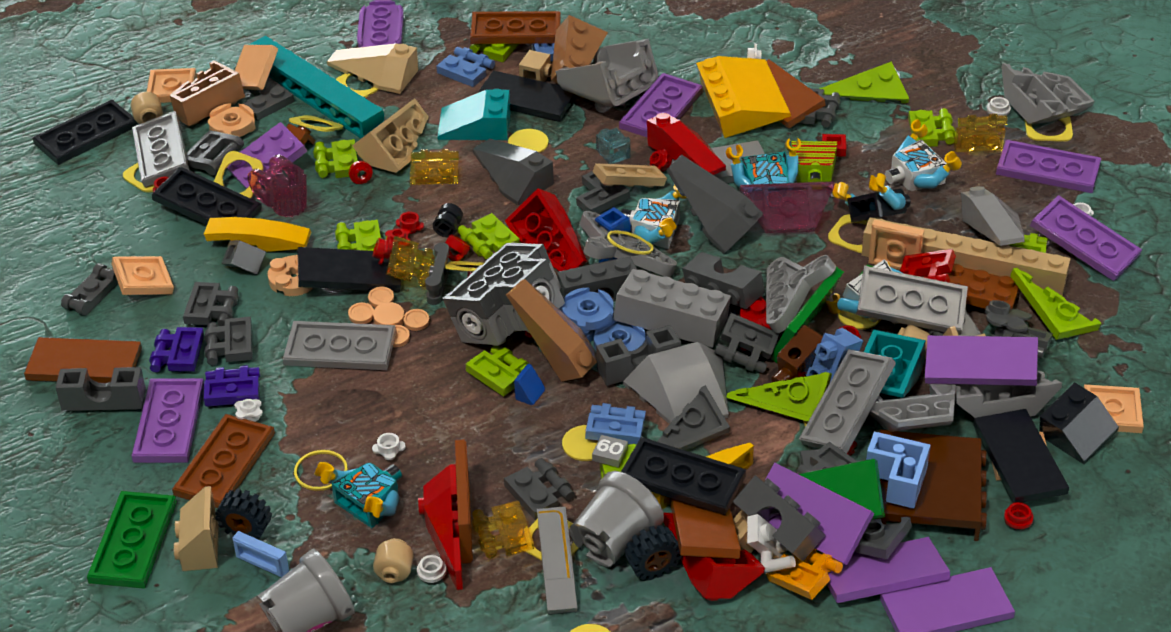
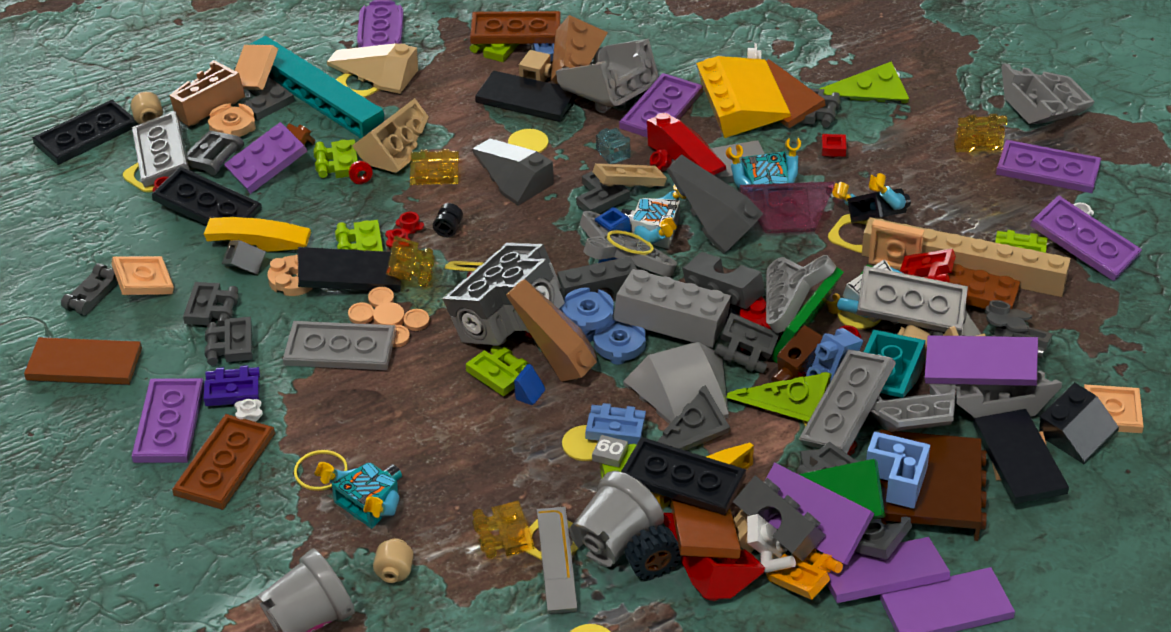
(80, 392): dark grey arch -> none
(132, 539): green tile -> none
(166, 81): light nougat tile -> none
(184, 349): dark purple plate -> none
(197, 533): tan slope -> none
(231, 157): light yellow piece -> none
(243, 513): black wheel -> none
(260, 554): light blue tile -> none
(282, 193): clear pink piece -> none
(297, 120): light yellow piece -> none
(382, 249): red plate -> none
(388, 446): white plate -> none
(431, 569): white plate -> none
(438, 274): dark grey plate -> none
(442, 520): red wedge -> none
(458, 245): red tile -> none
(462, 70): medium blue plate -> none
(463, 501): dark orange tile -> none
(477, 117): teal slope -> none
(491, 231): lime plate -> none
(531, 491): dark grey plate -> none
(545, 222): red wedge -> none
(617, 363): dark grey arch -> none
(815, 161): lime torso -> none
(918, 165): torso -> none
(932, 122): lime plate -> none
(991, 216): light grey wedge -> none
(998, 105): white plate -> none
(1018, 516): red plate -> none
(1054, 310): lime wing -> none
(1065, 136): light yellow piece -> none

